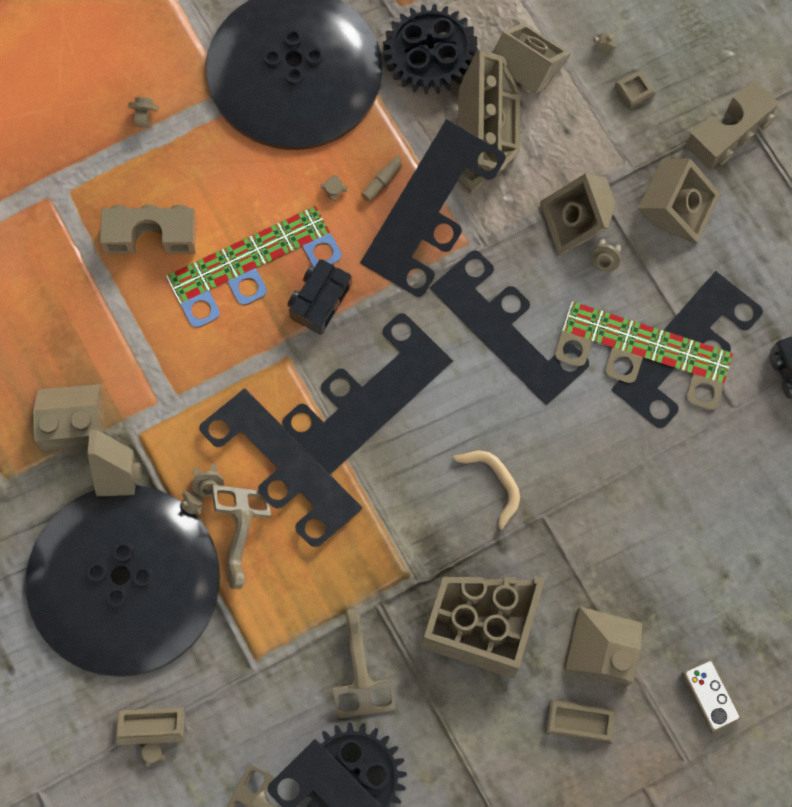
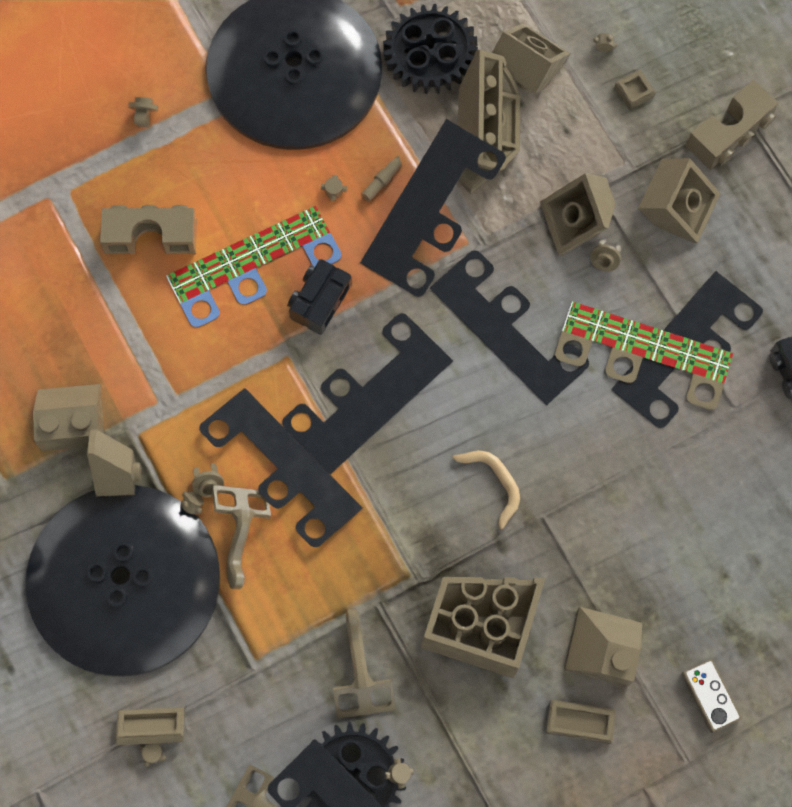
(399, 773): none -> dark tan piece

